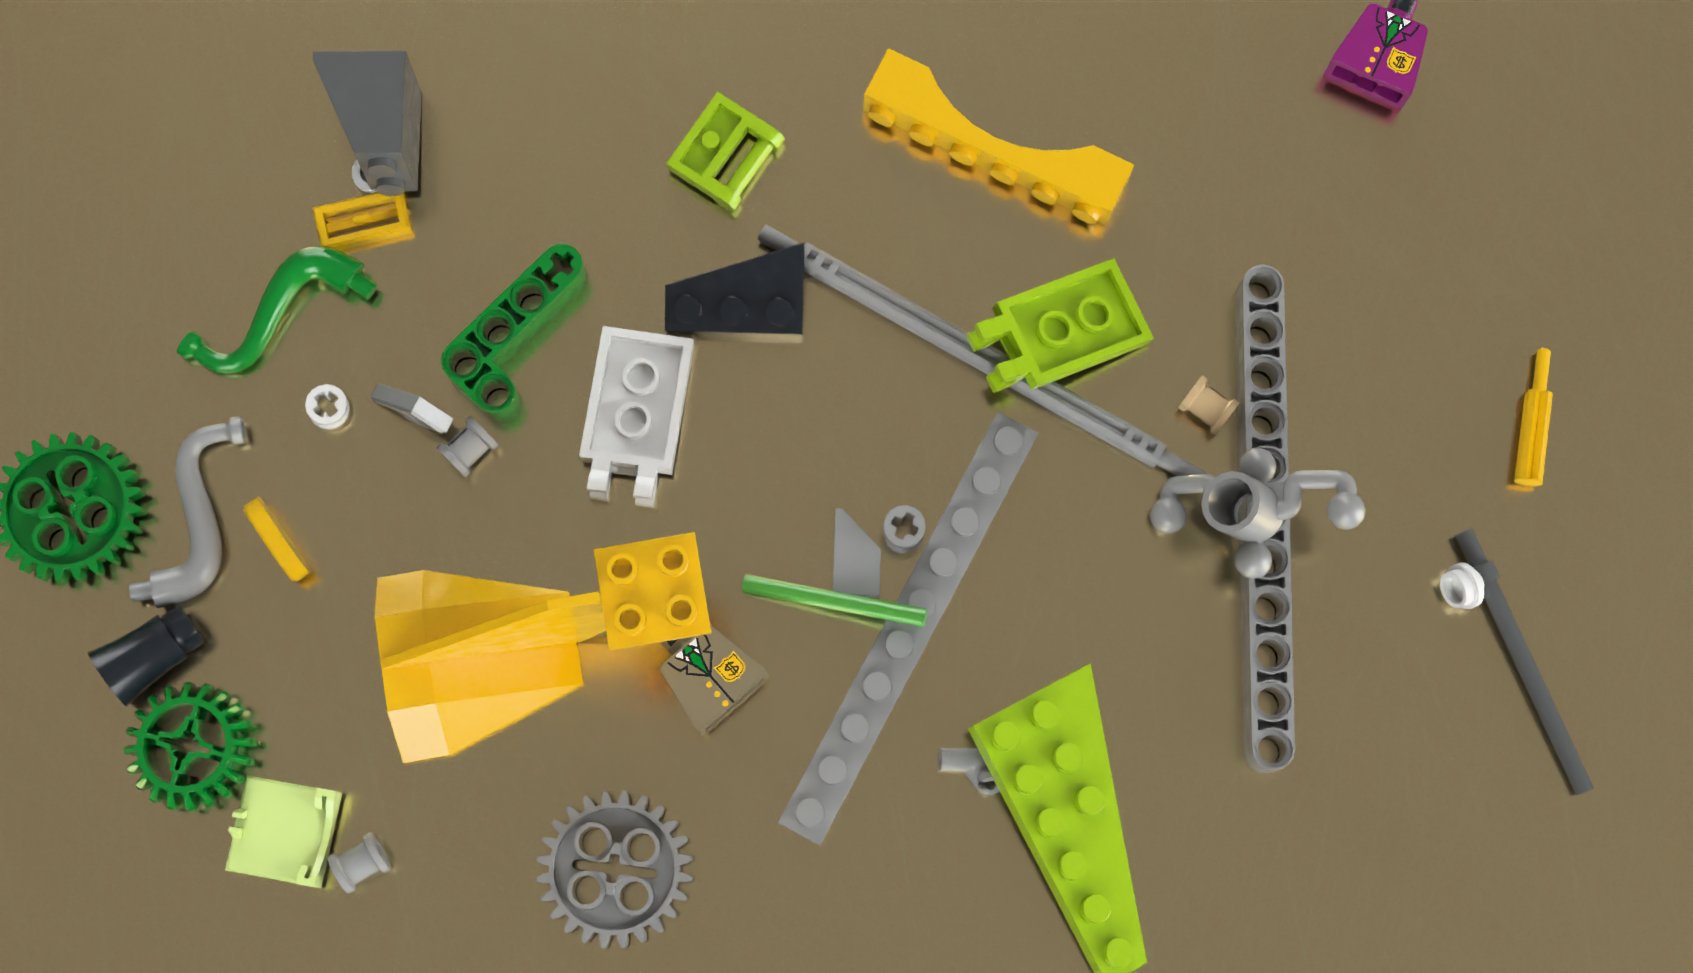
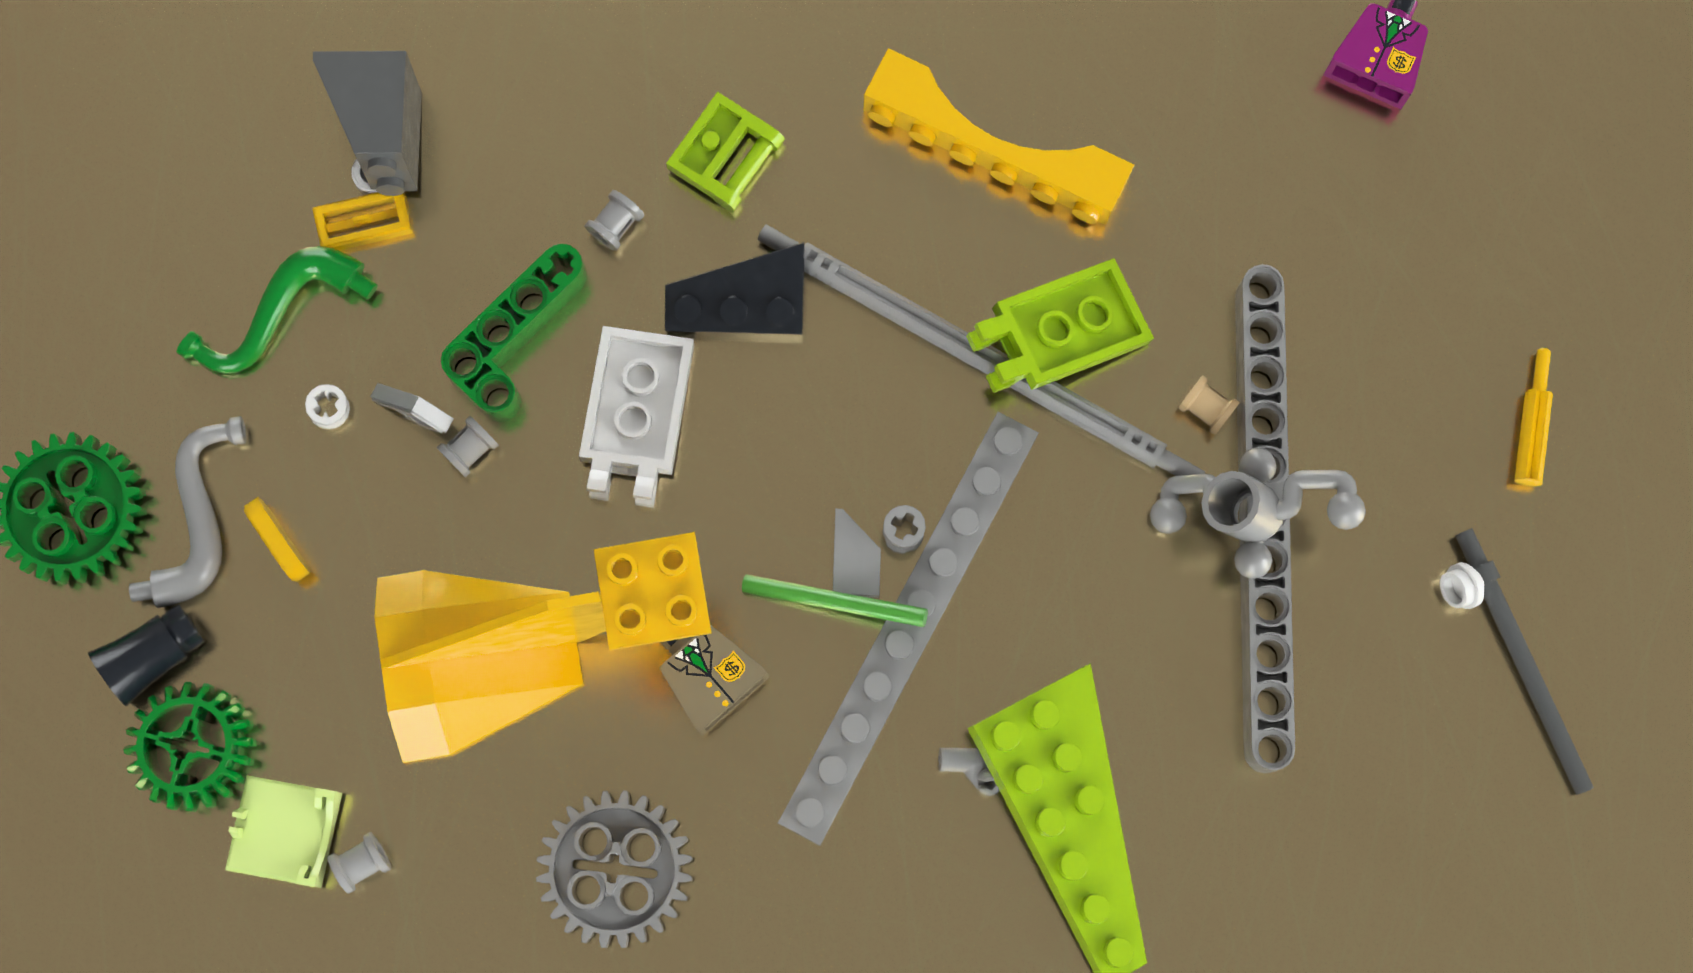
(614, 220): none -> light grey bush

